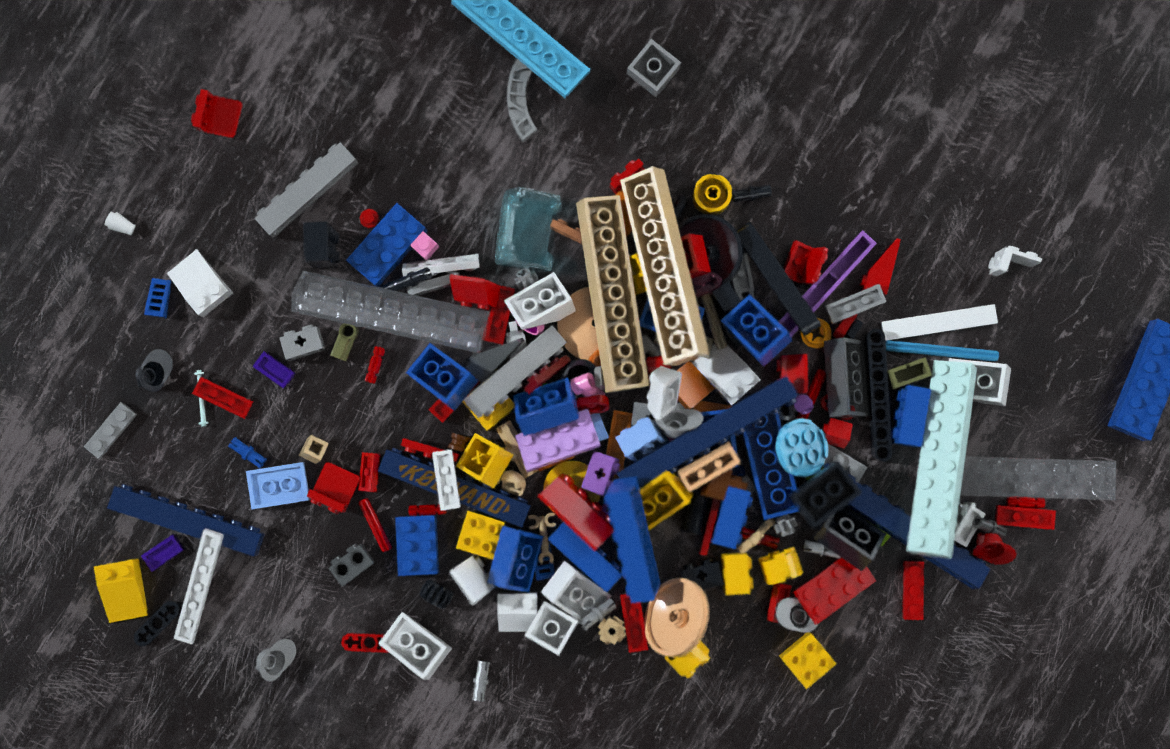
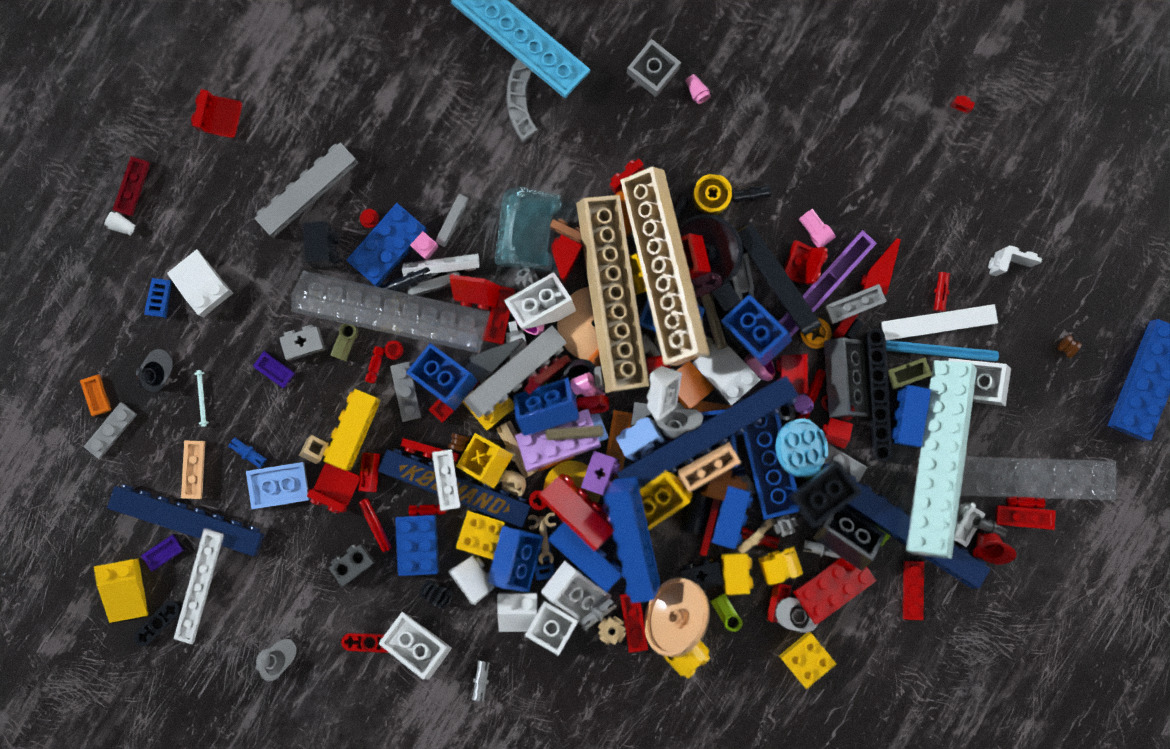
(95, 395): none -> orange tile
(131, 186): none -> dark red plate
(193, 469): none -> light nougat plate
(222, 397): red tile -> none
(351, 430): none -> yellow brick
(393, 350): none -> red plate
(405, 392): none -> light grey plate
(452, 220): none -> light grey beam
(534, 505): none -> red bush
(565, 255): none -> red slope
(574, 432): none -> dark tan axle
(698, 90): none -> bright pink cone
(725, 611): none -> lime piece
(765, 373): none -> bright pink rock
(819, 232): none -> bright pink piece
(941, 291): none -> red pin
(962, 104): none -> red plate
(1069, 346): none -> reddish brown wheel

